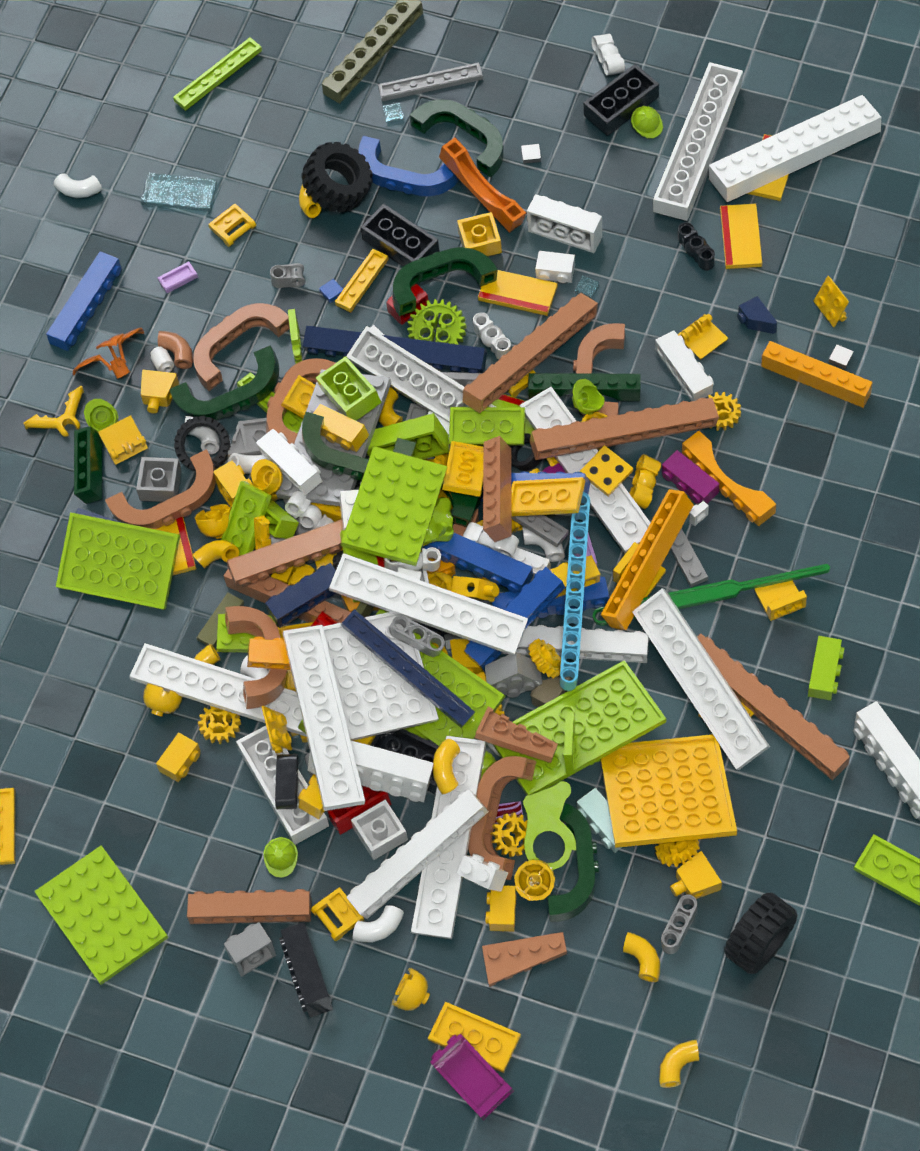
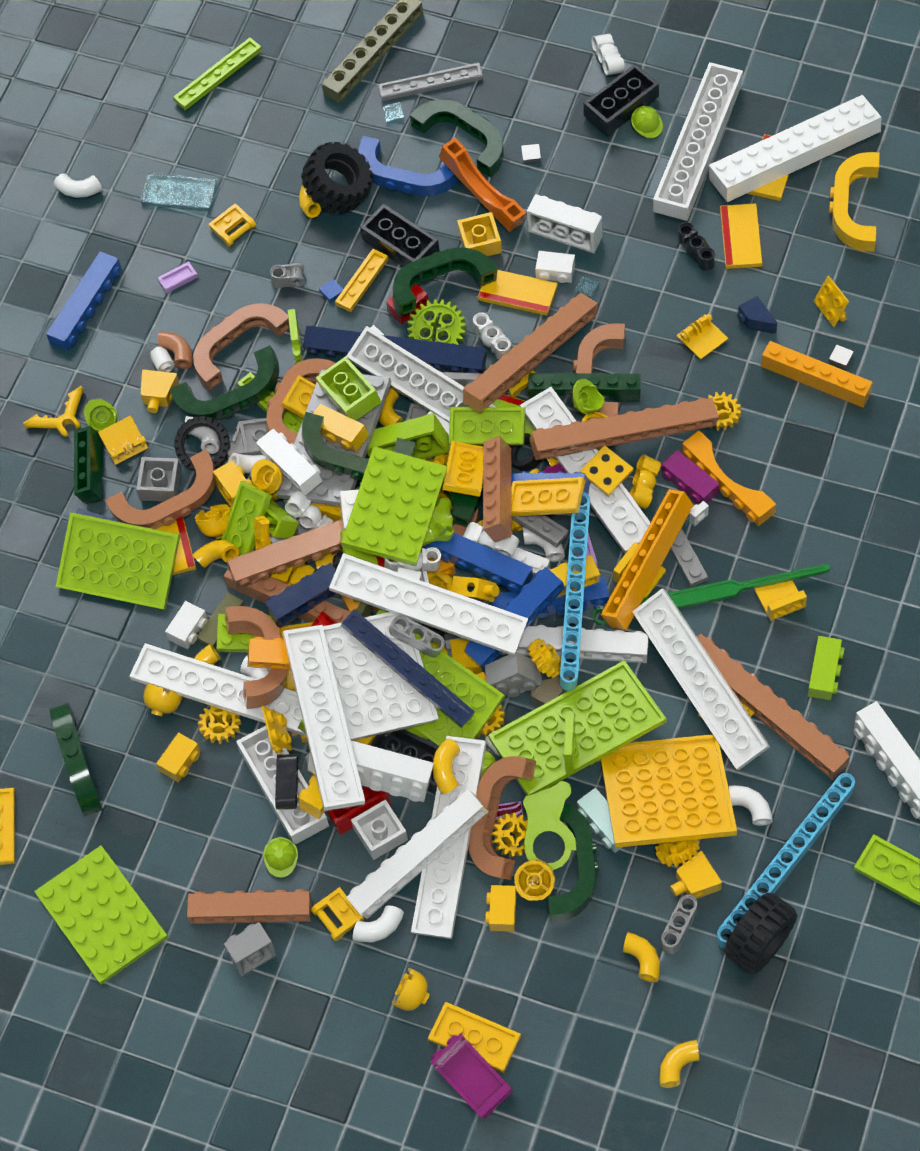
(74, 759): none -> dark green arch
(118, 364): orange plant -> none
(186, 624): none -> white piece
(305, 970): black brick -> none
(482, 873): white brick -> none
(506, 734): nougat wing -> none
(516, 956): nougat wing -> none
(684, 366): white brick -> none
(753, 802): none -> white cylinder
(790, 851): none -> medium azure beam
(849, 232): none -> yellow arch

